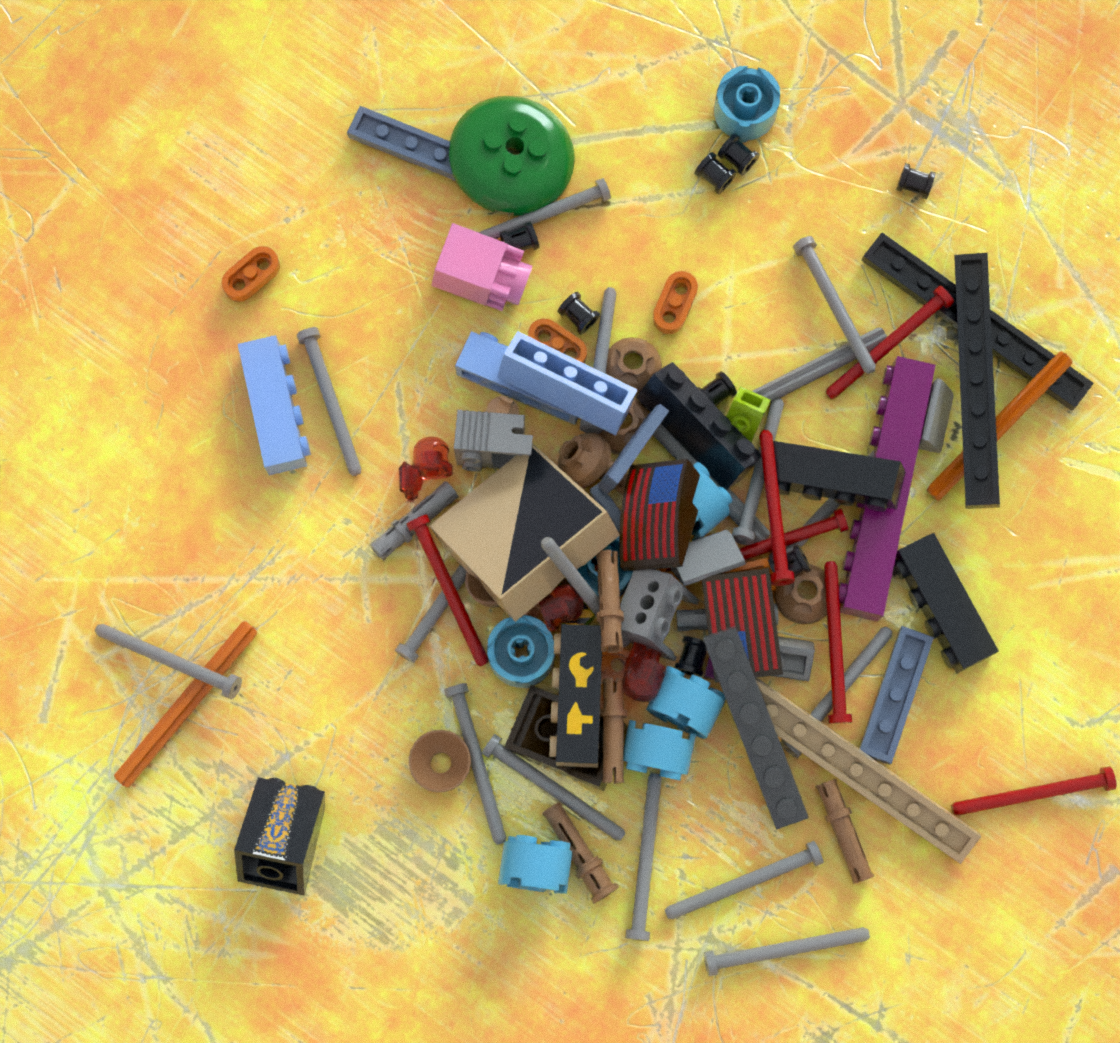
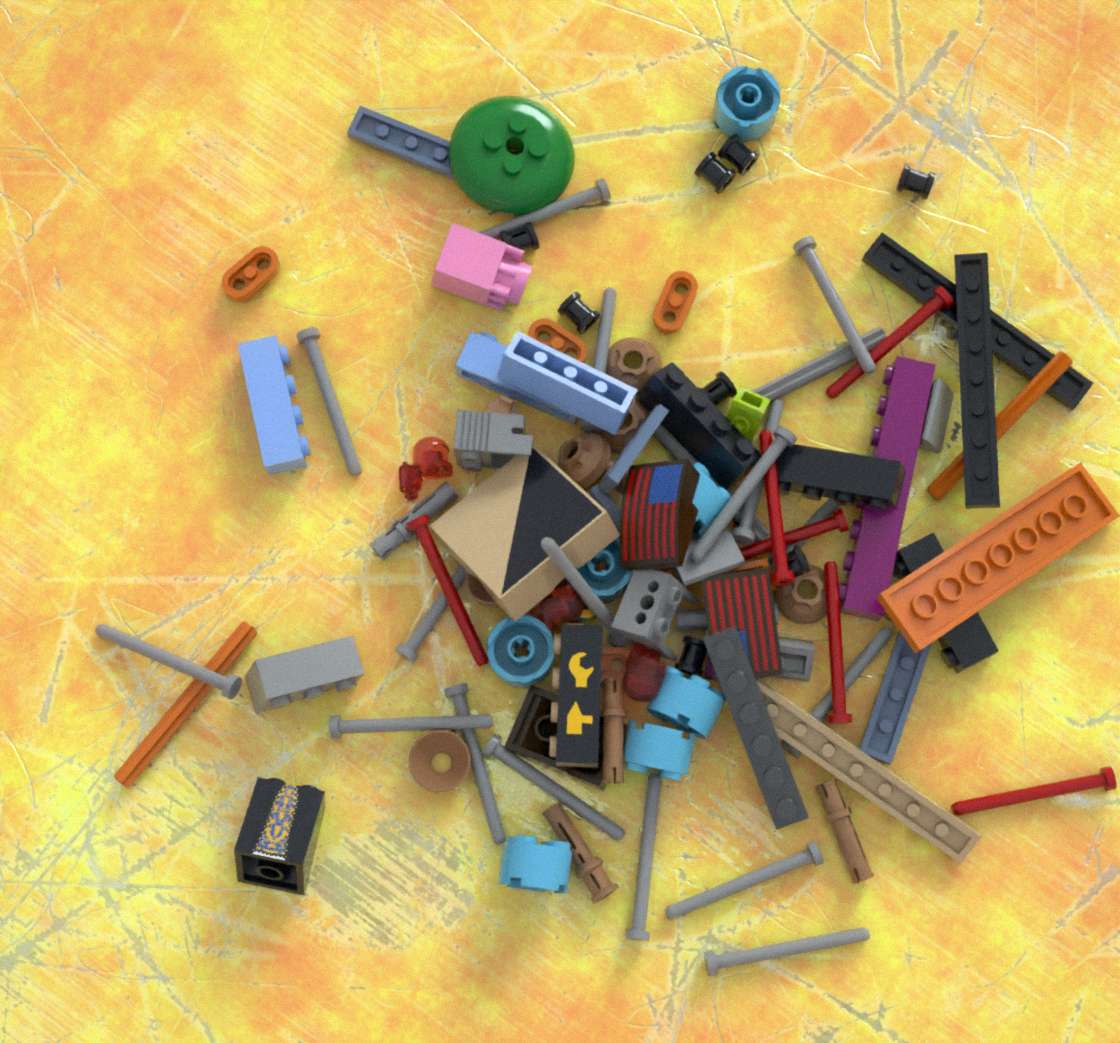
(304, 674): none -> light grey wedge
(338, 726): none -> light grey bar
(609, 612): medium nougat pin -> none
(783, 438): none -> light grey bar
(997, 557): none -> orange plate

